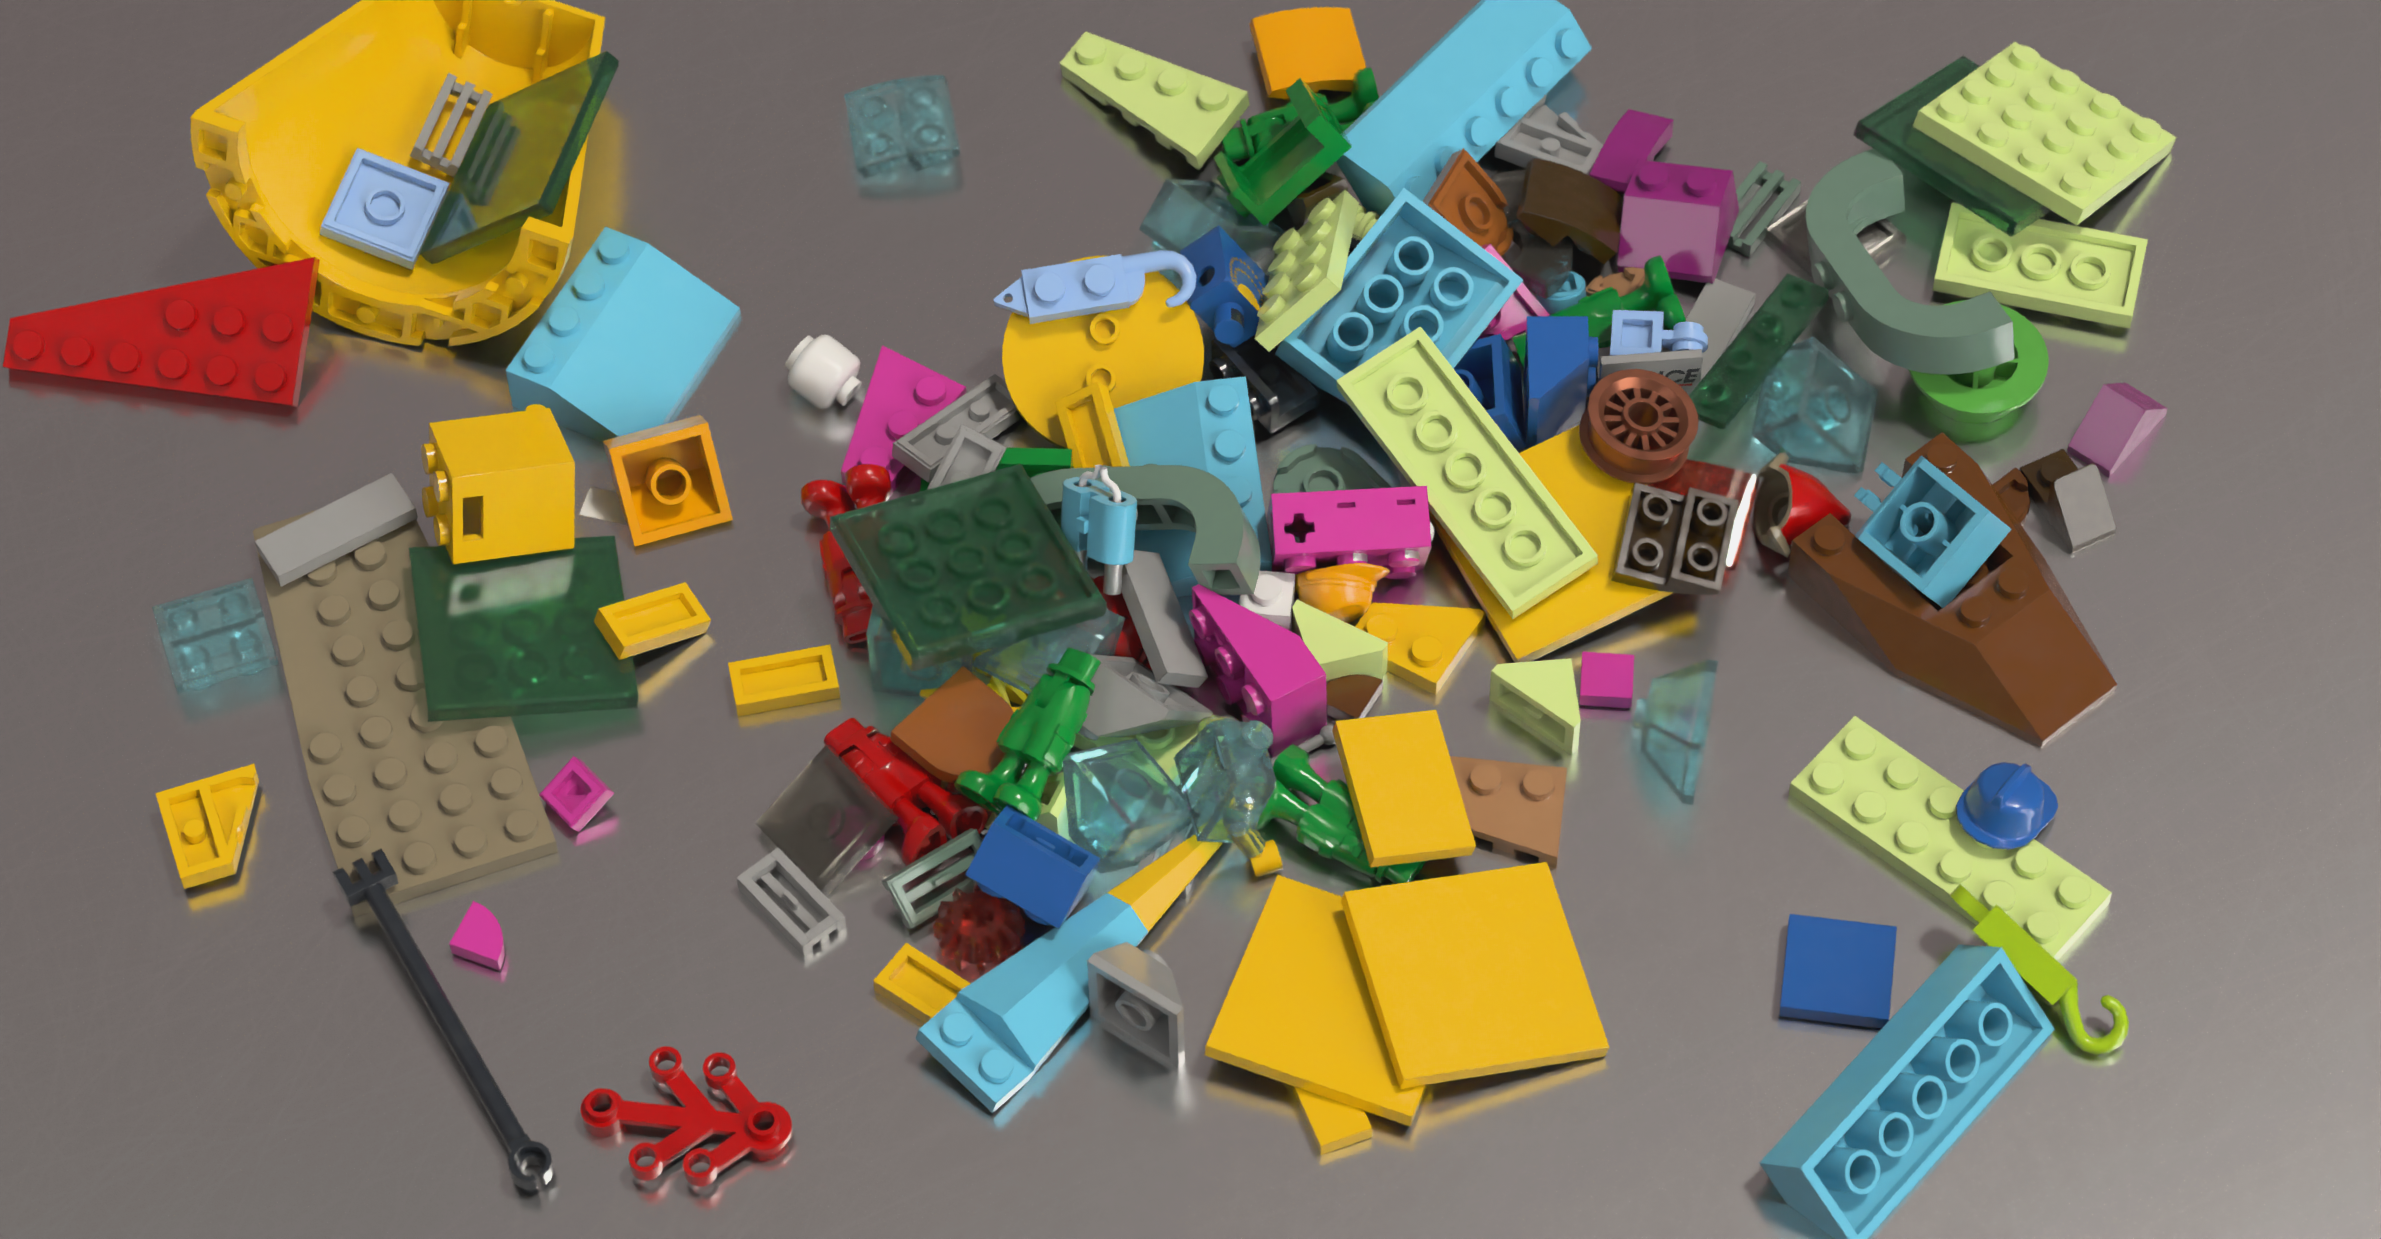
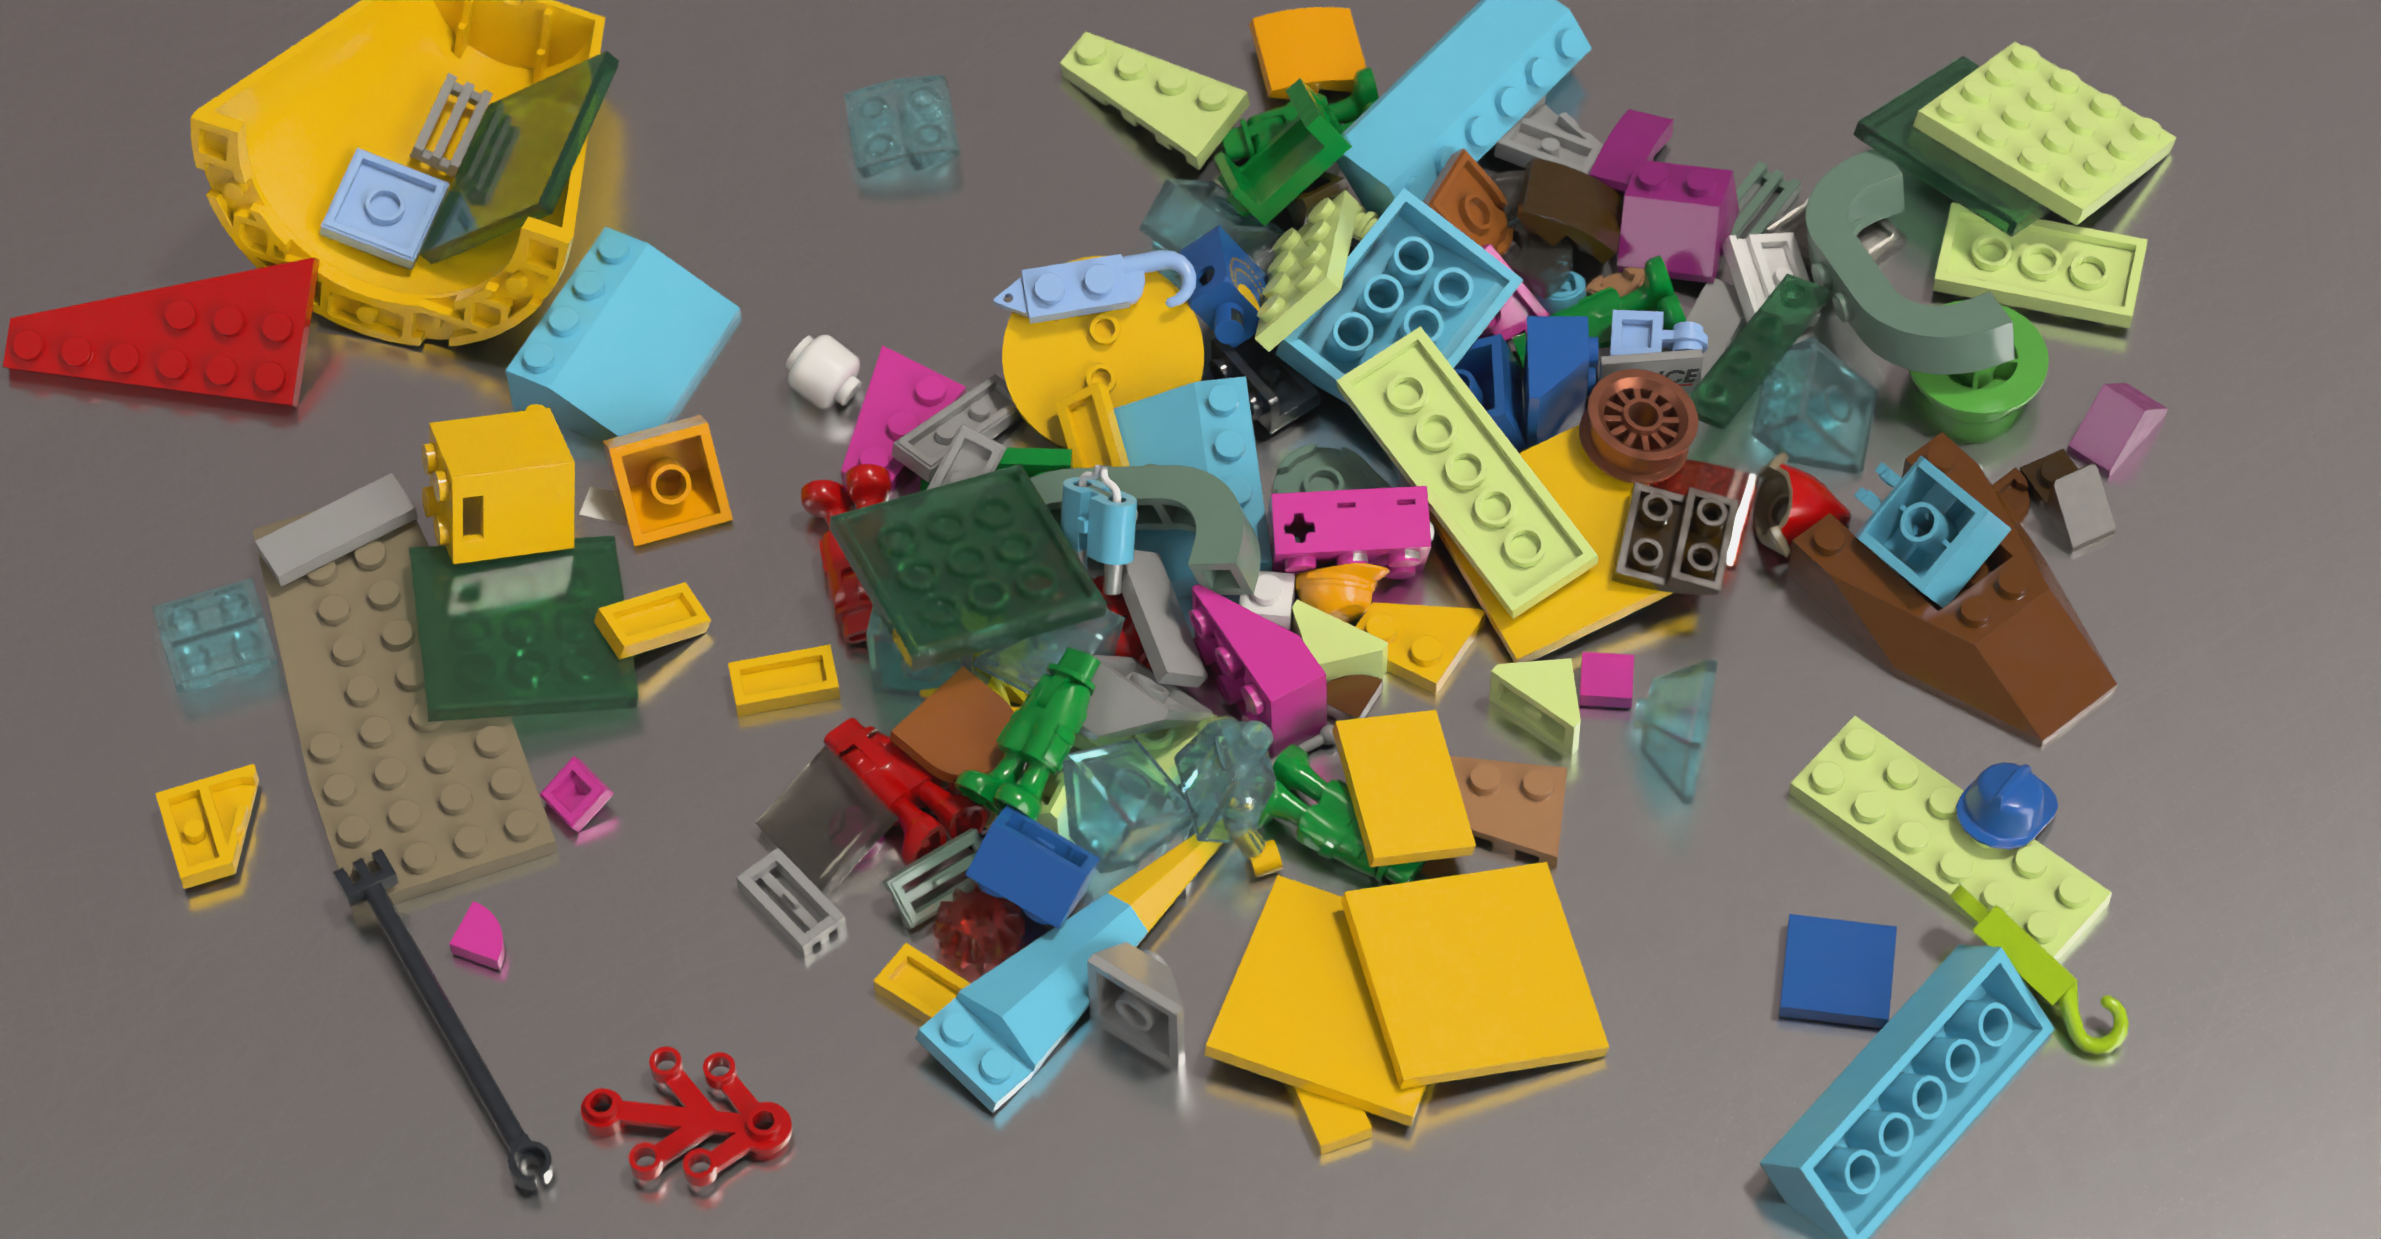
(1760, 265): none -> white plate

